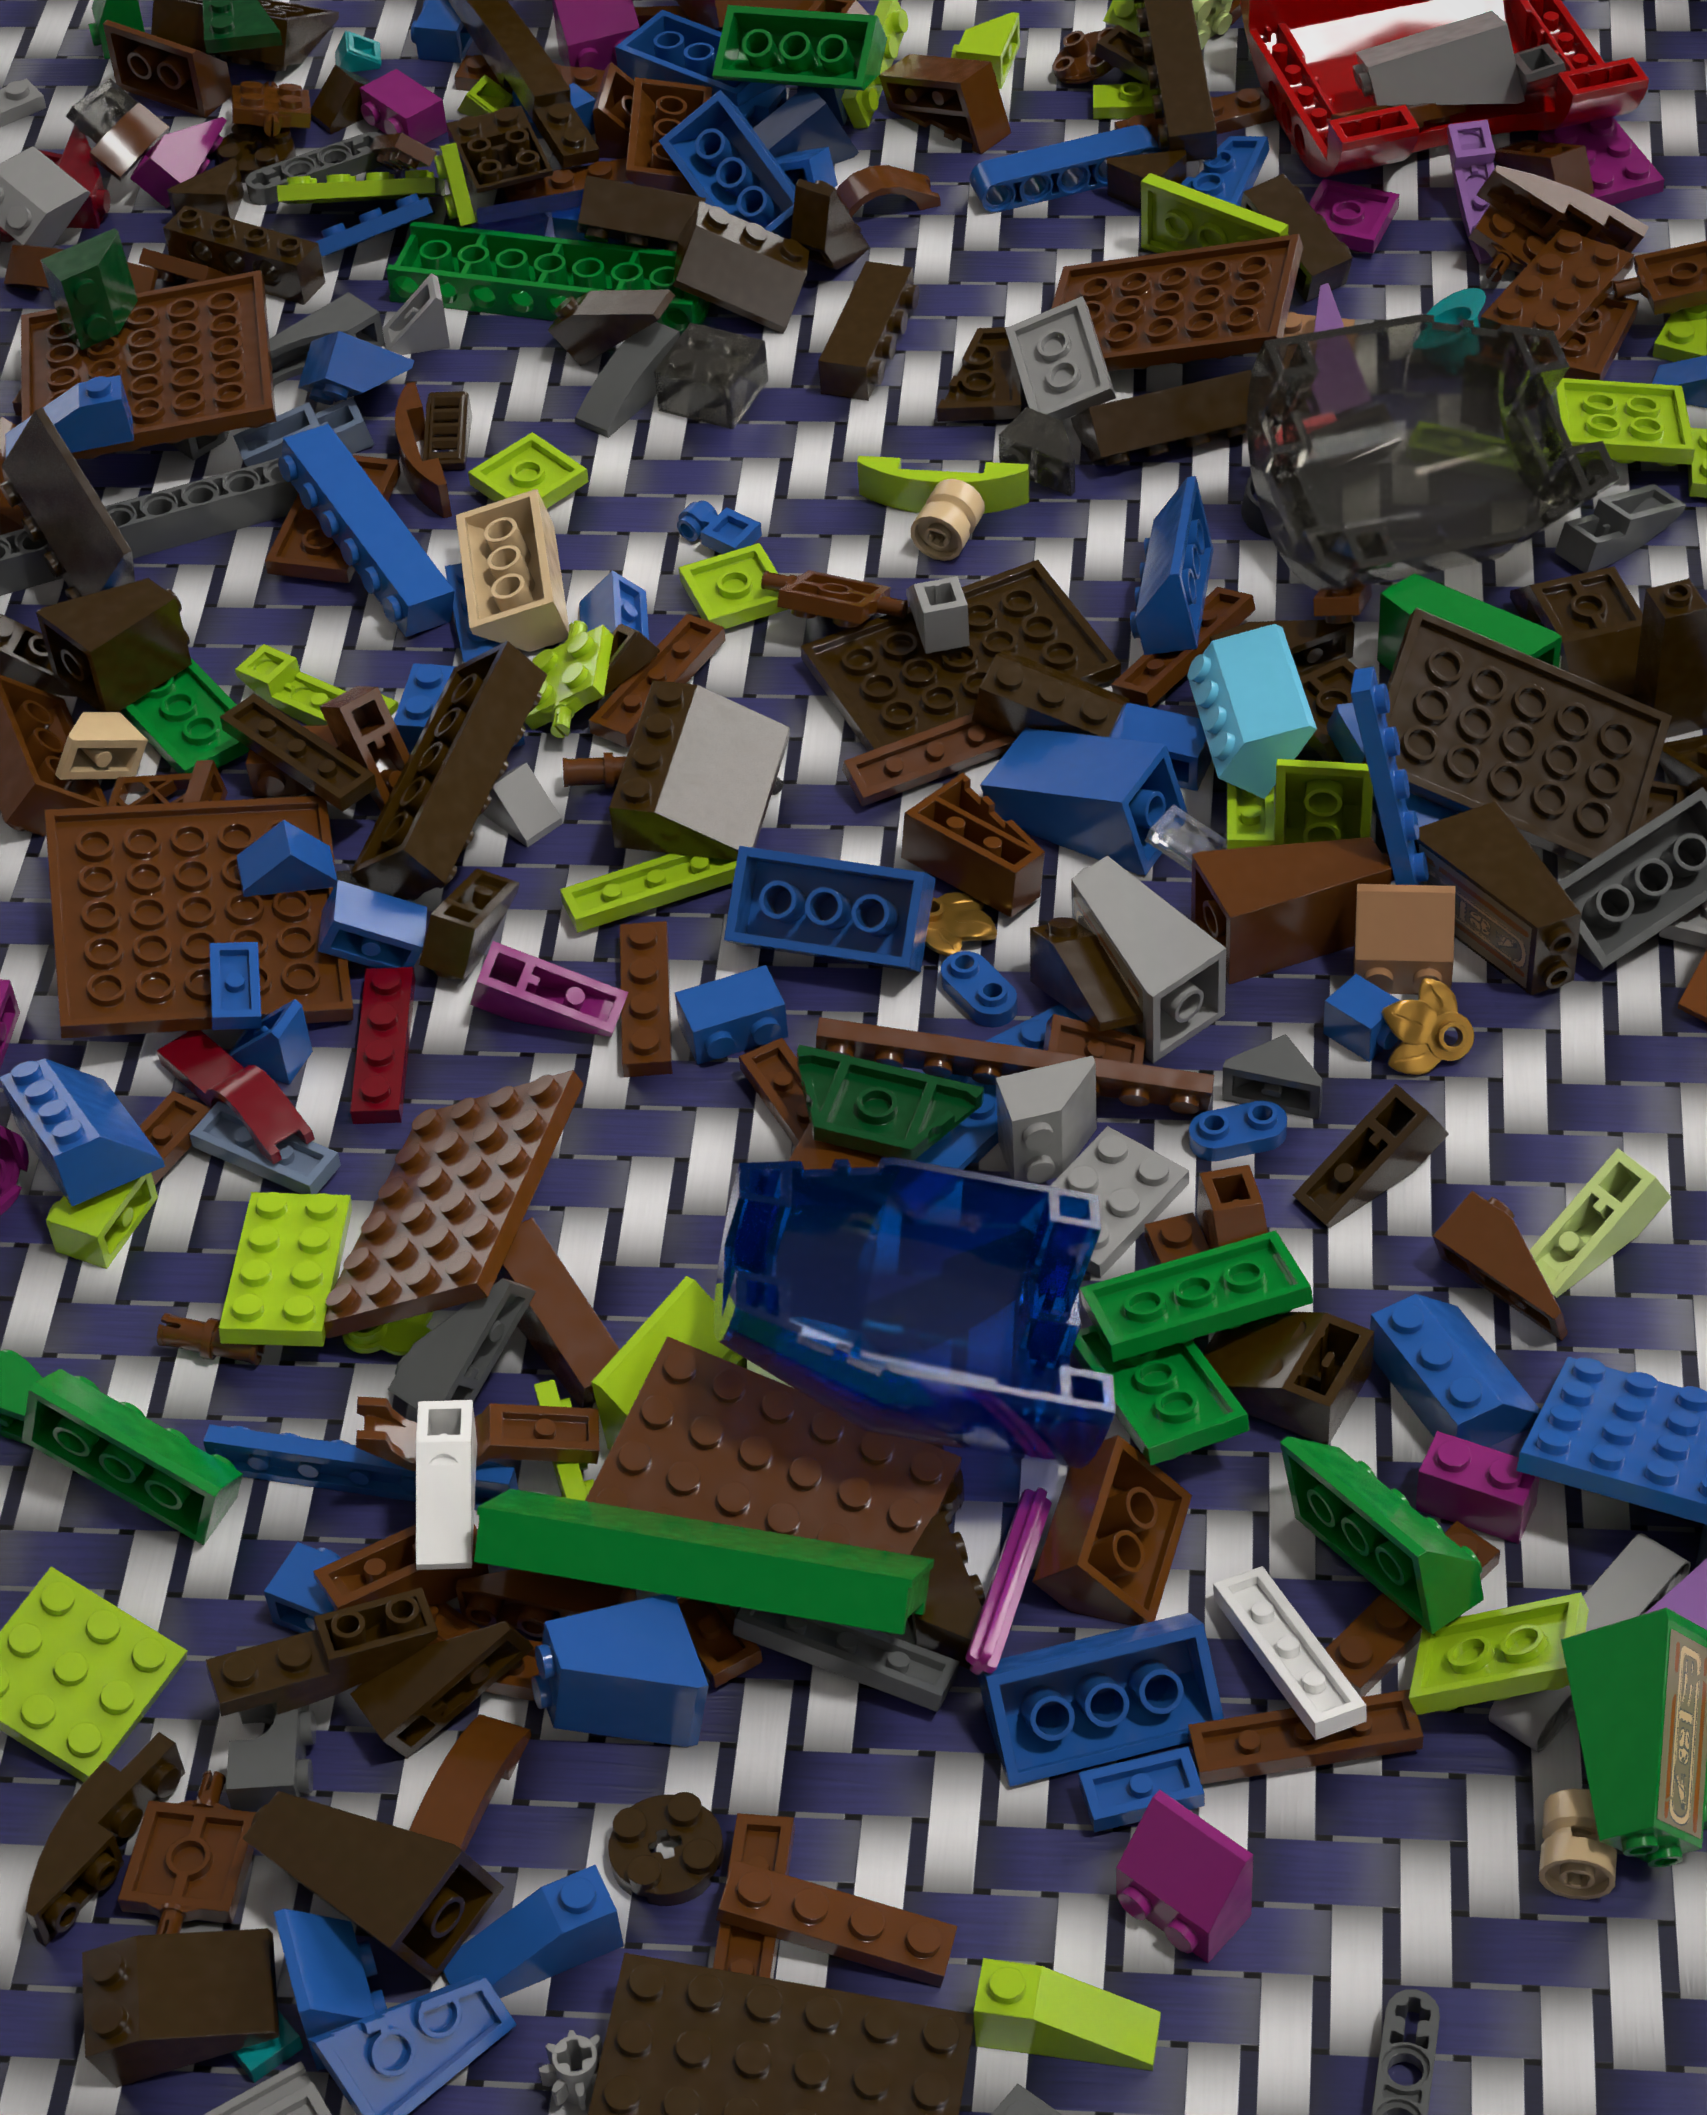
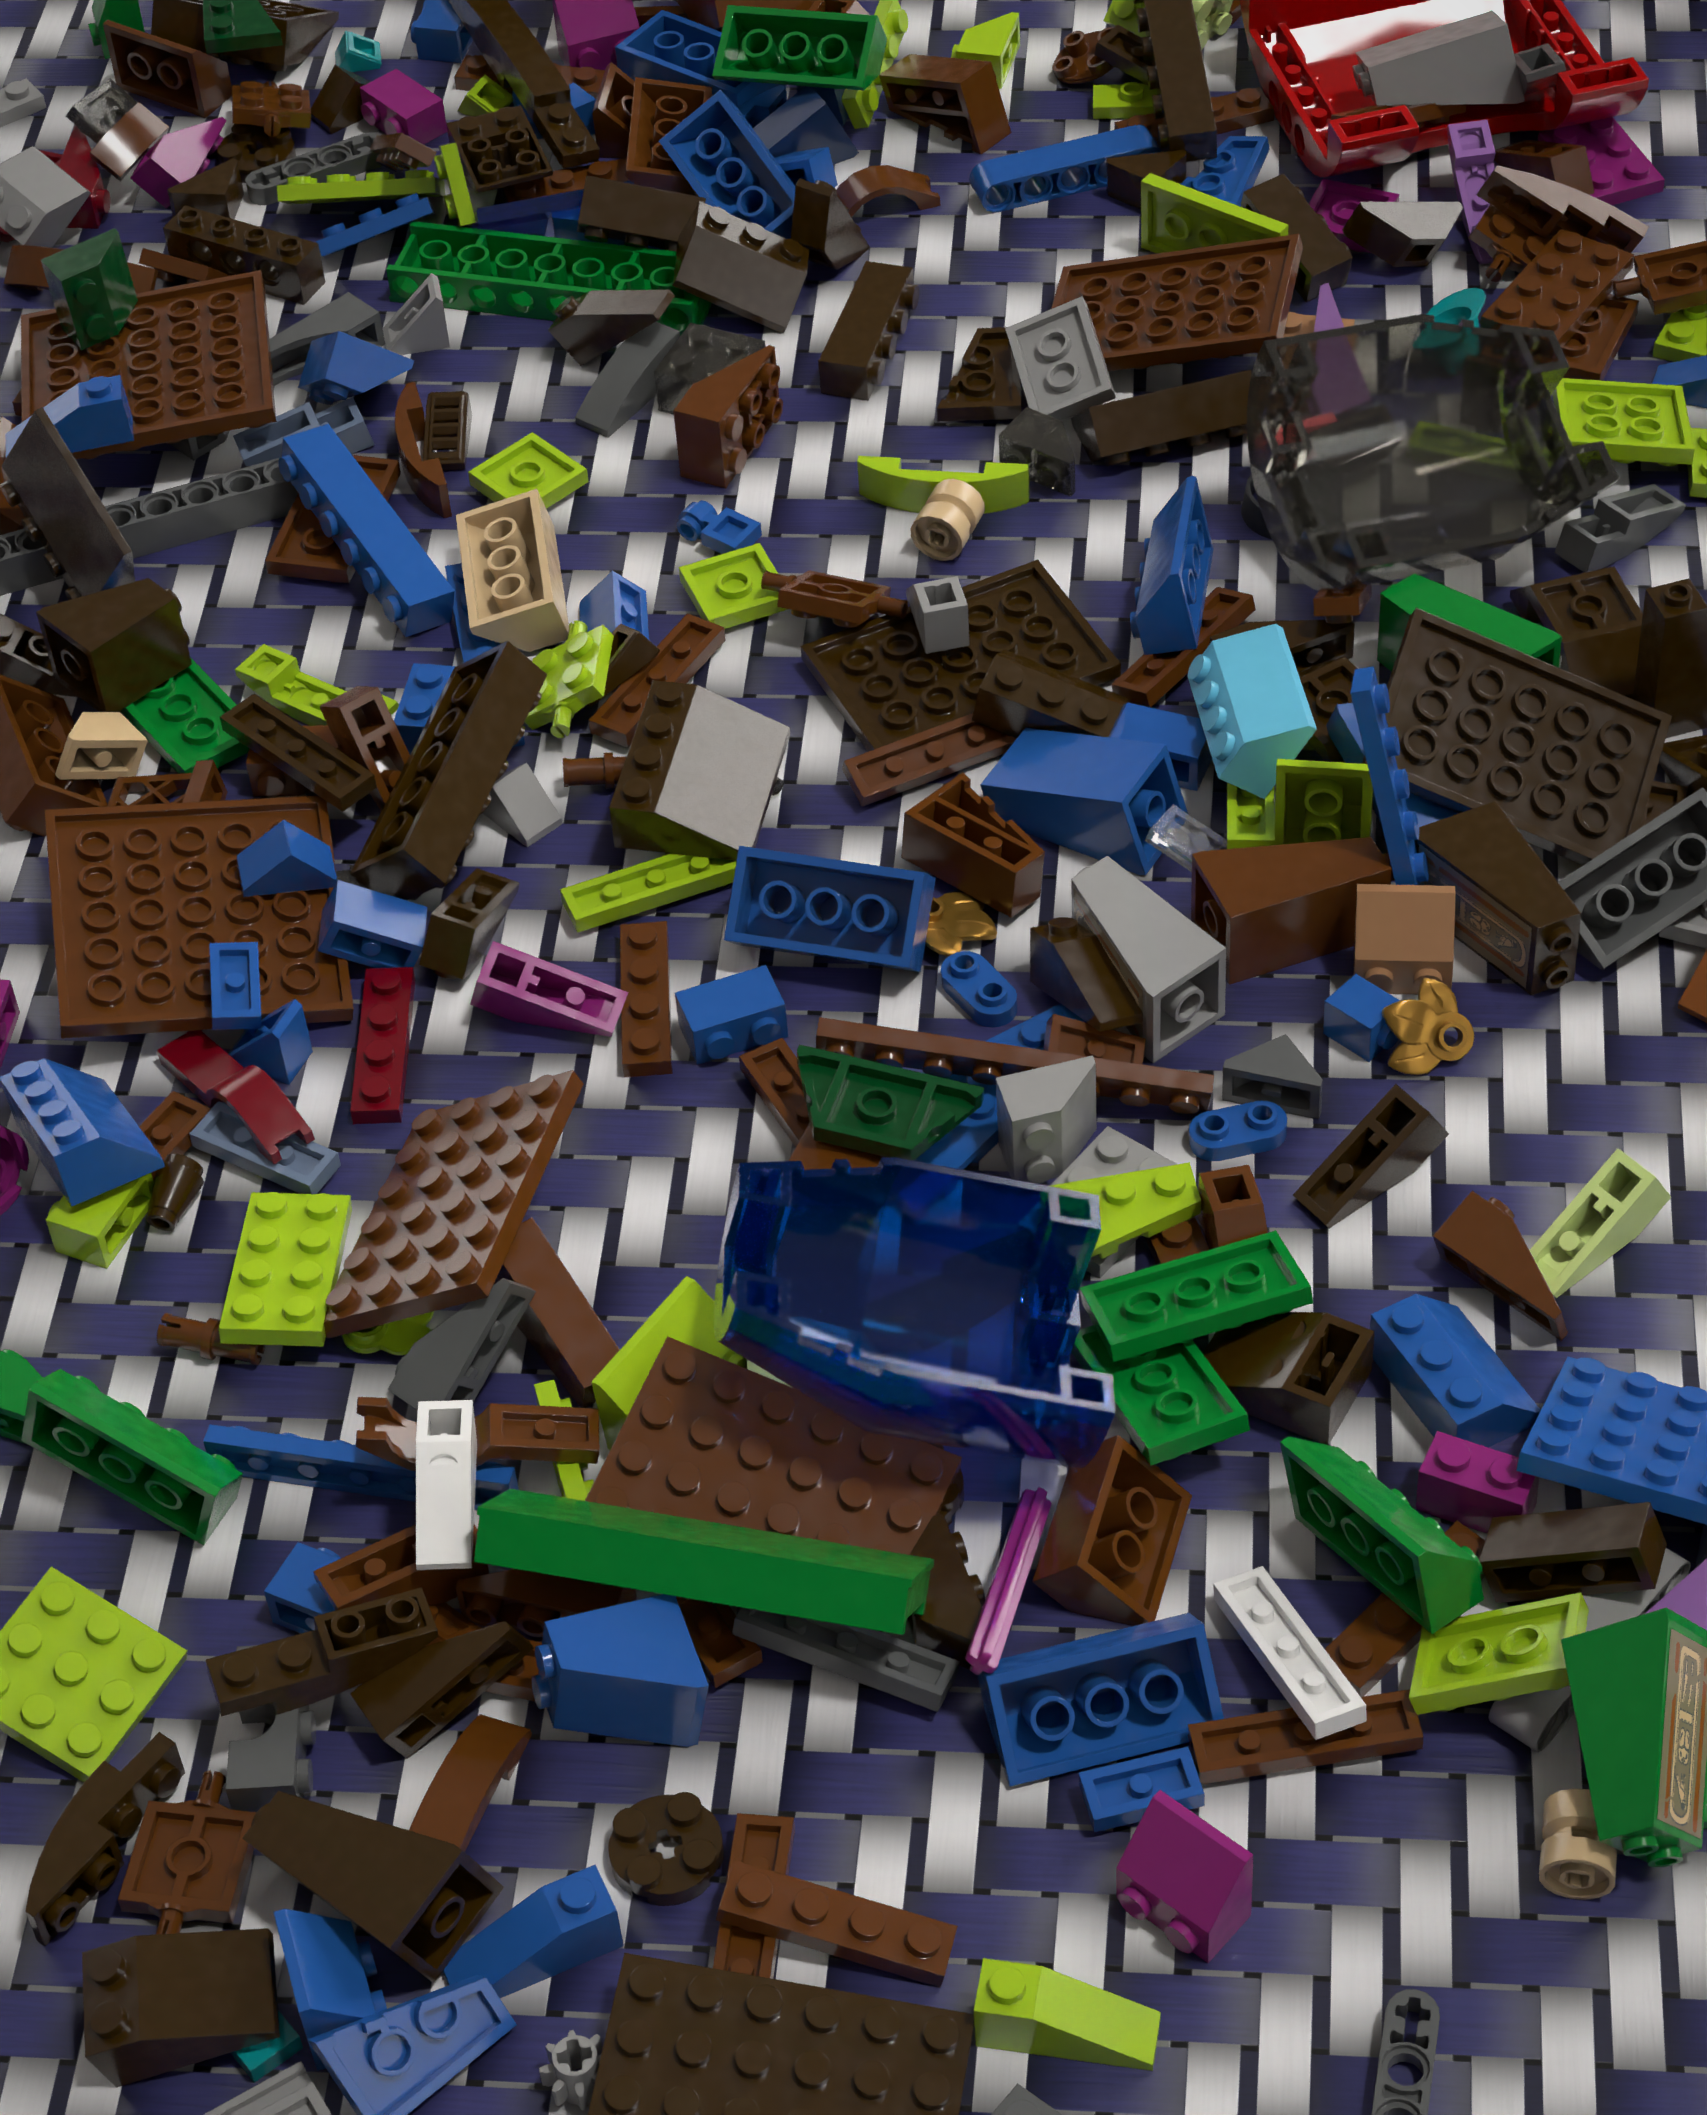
(174, 1191): none -> dark brown cone
(727, 418): none -> reddish brown slope
(1140, 1203): none -> lime wing
(1402, 231): none -> dark brown slope
(1573, 1552): none -> dark brown brick

